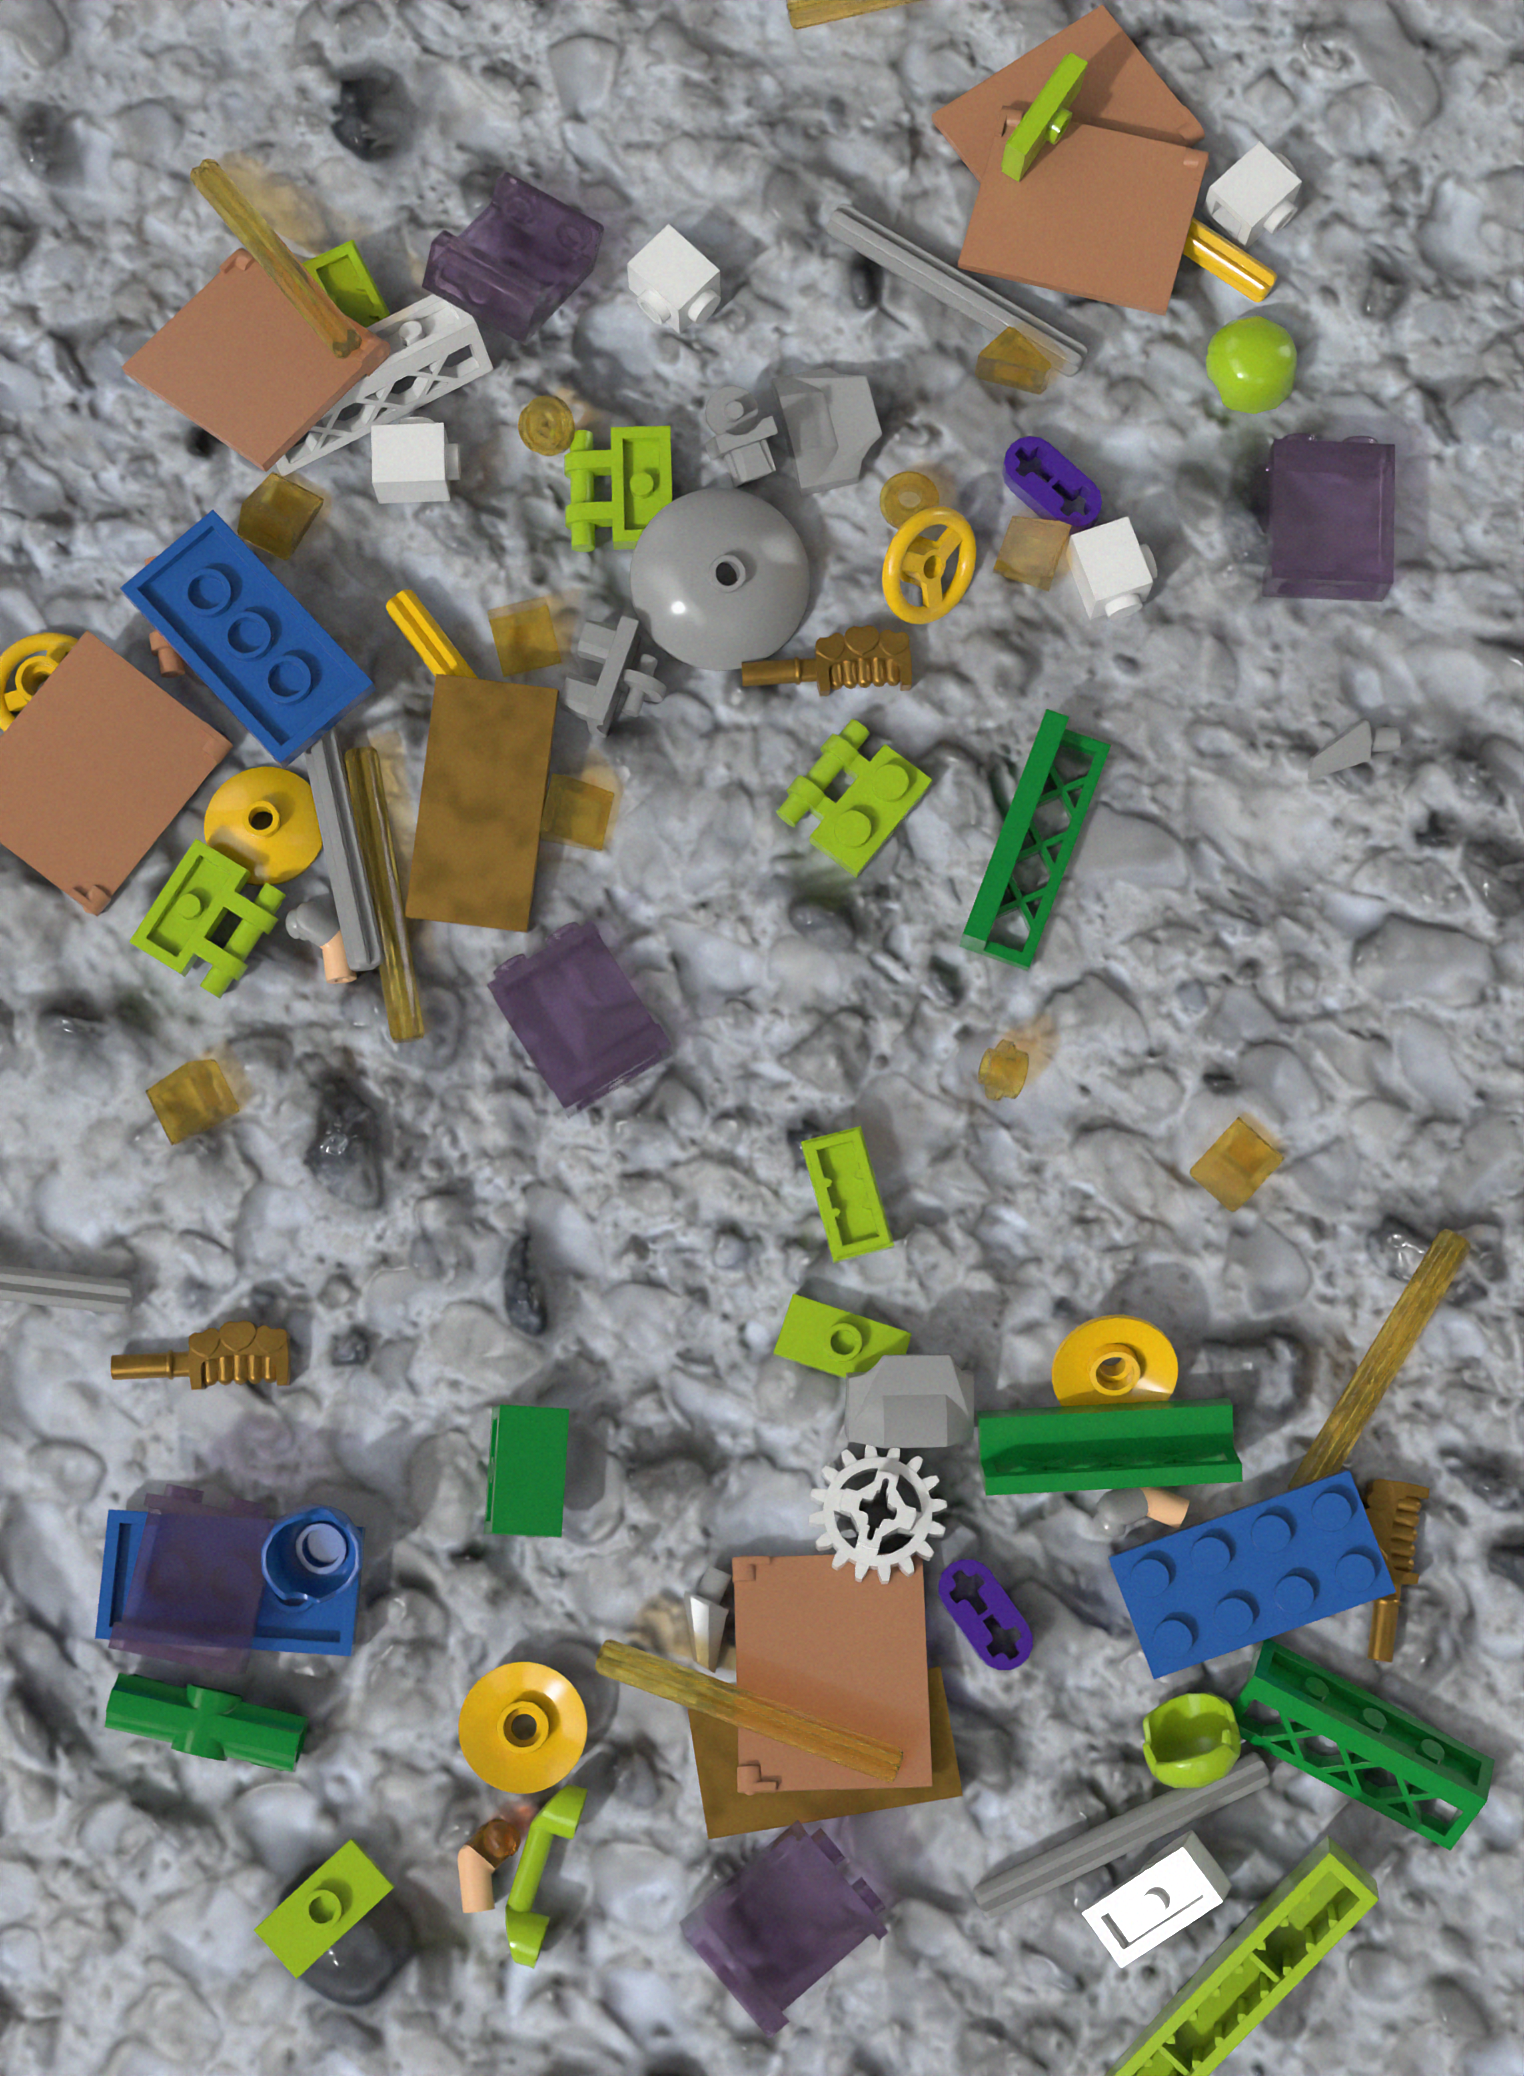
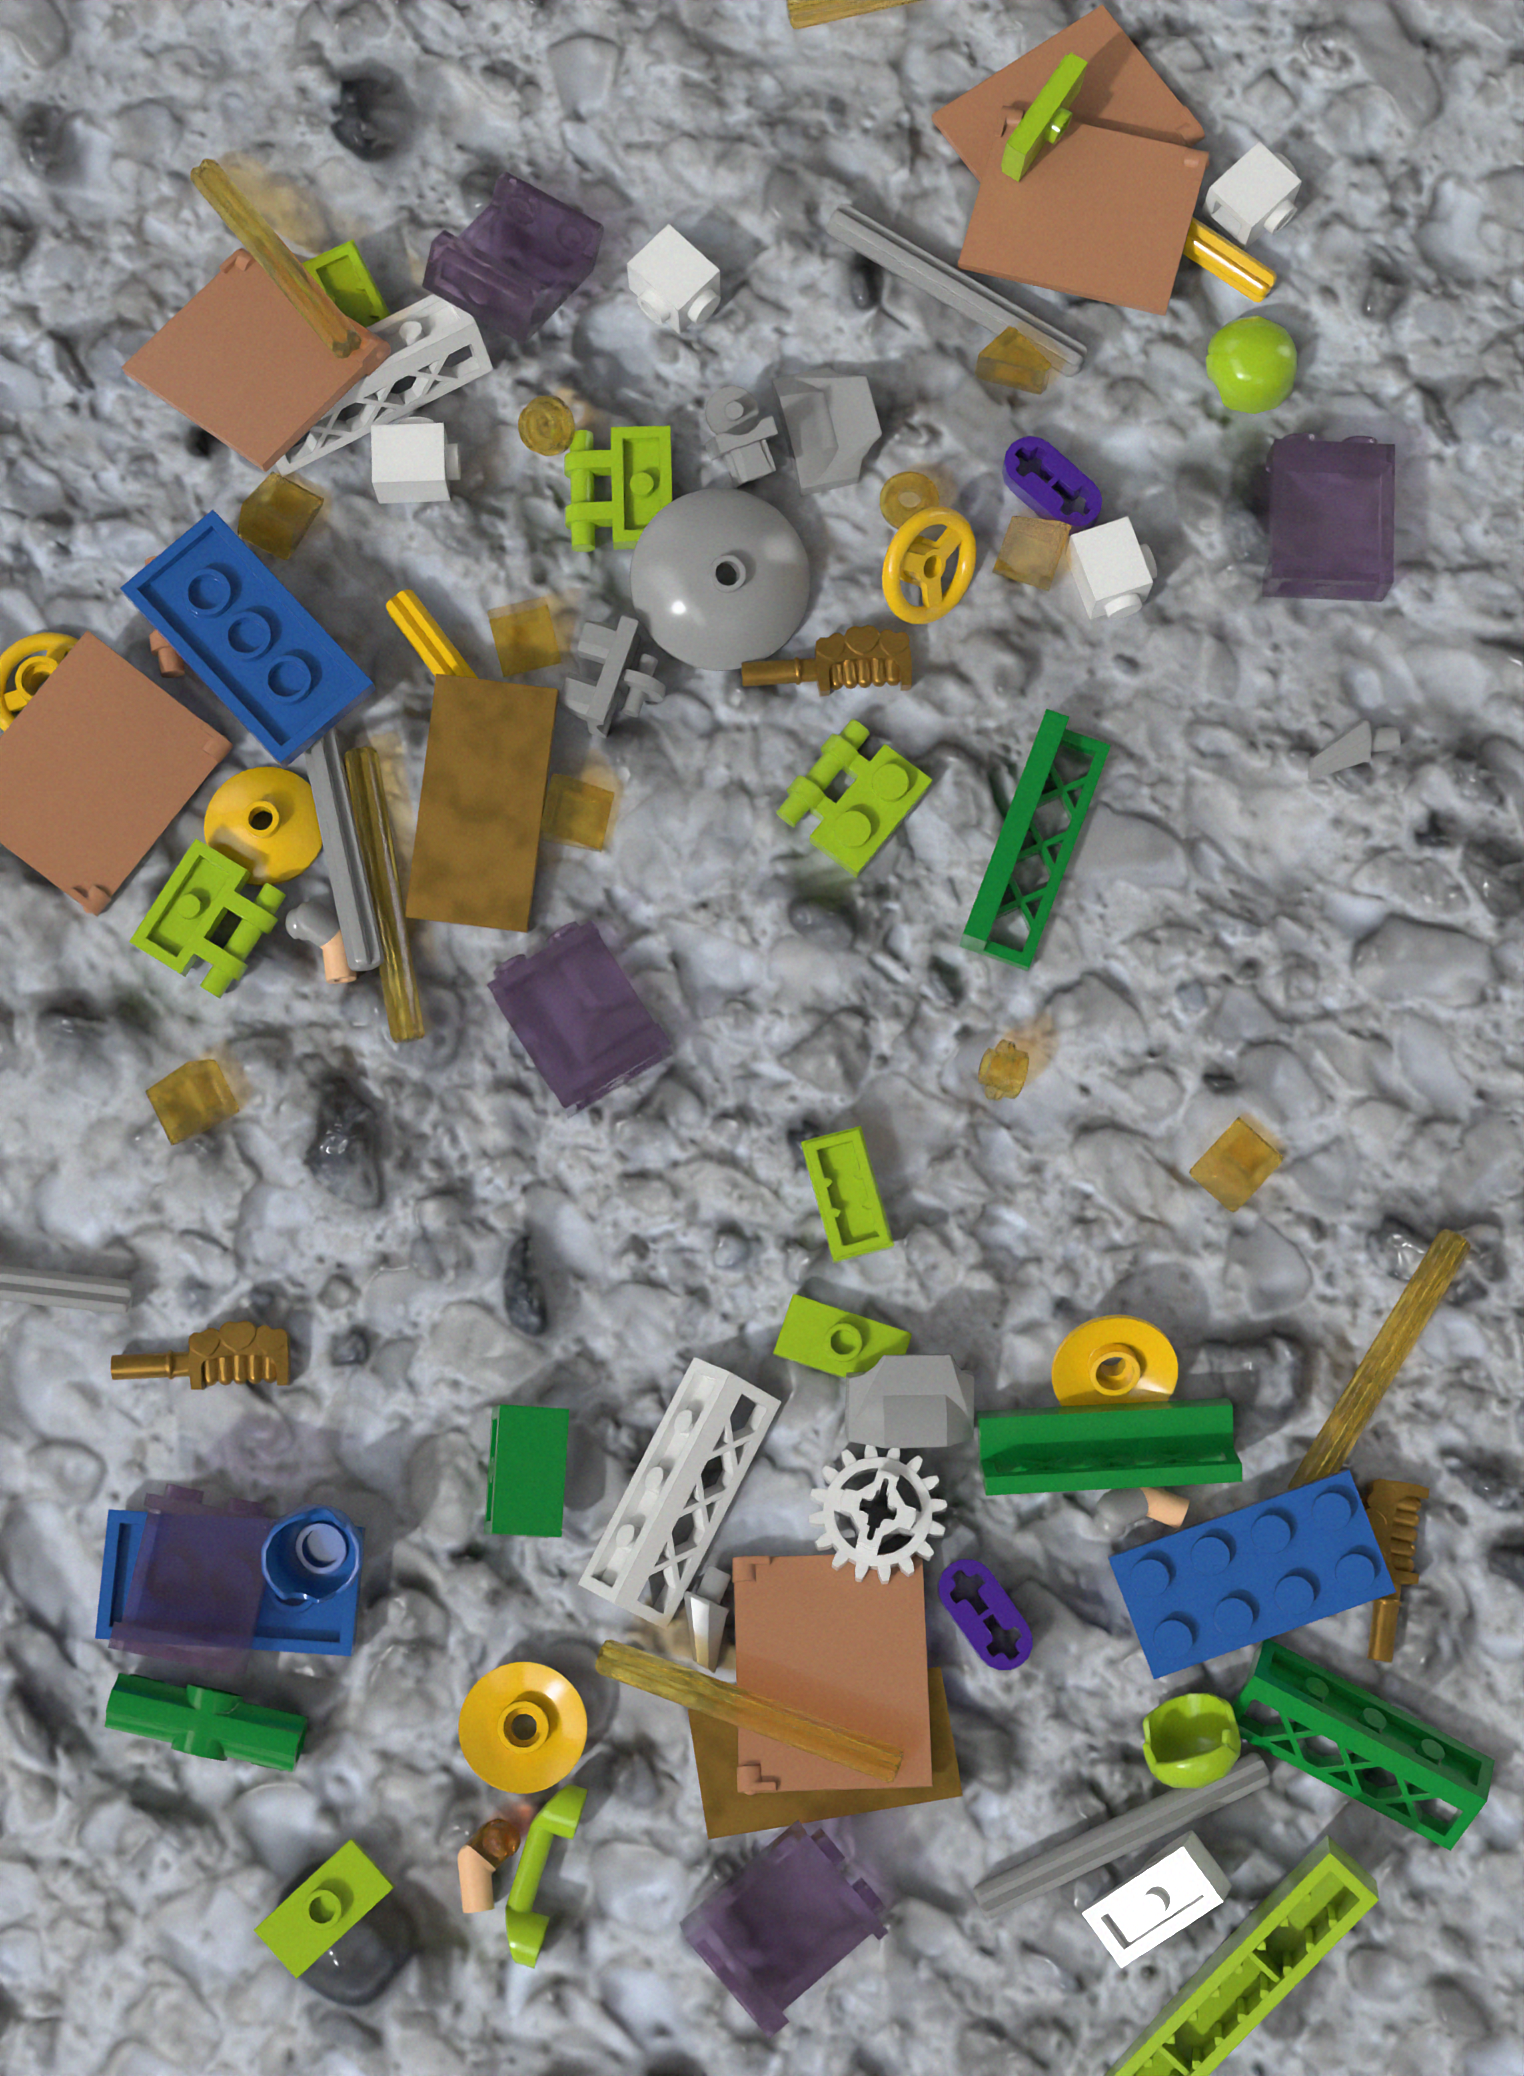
(671, 1486): none -> white fence

